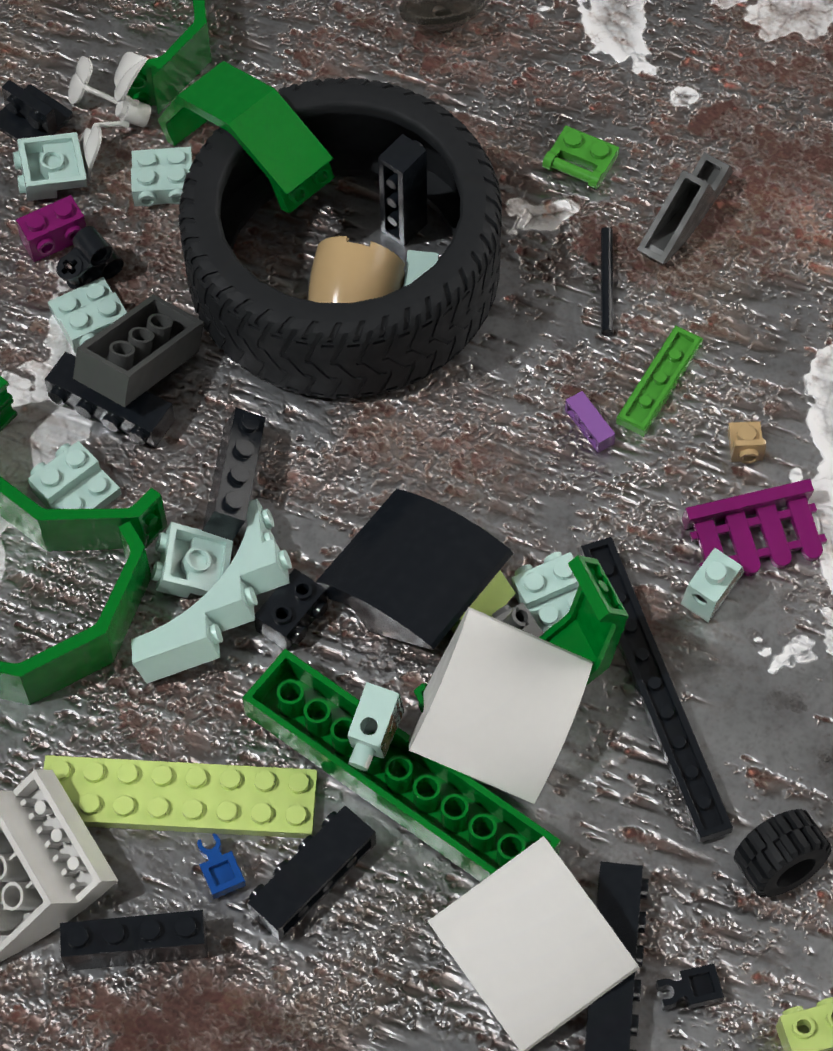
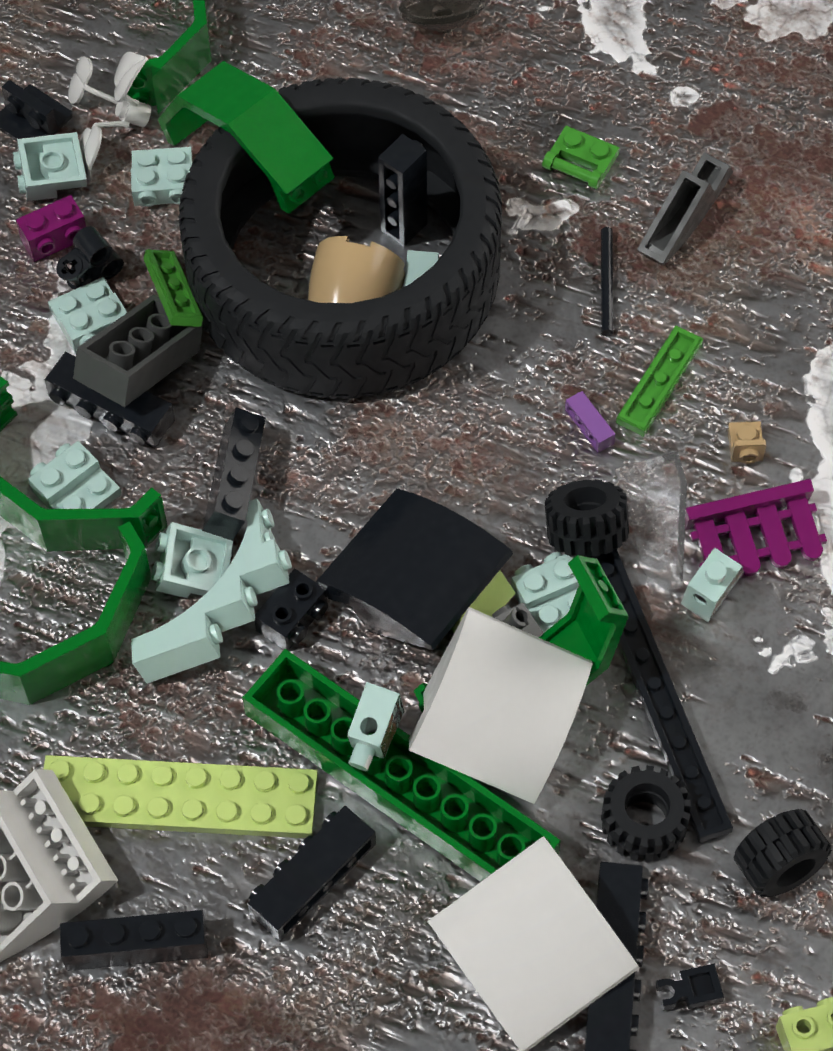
(173, 288): none -> bright green tile
(220, 870): blue plate -> none
(587, 518): none -> black tyre
(651, 788): none -> black tyre
(657, 517): none -> clear wedge

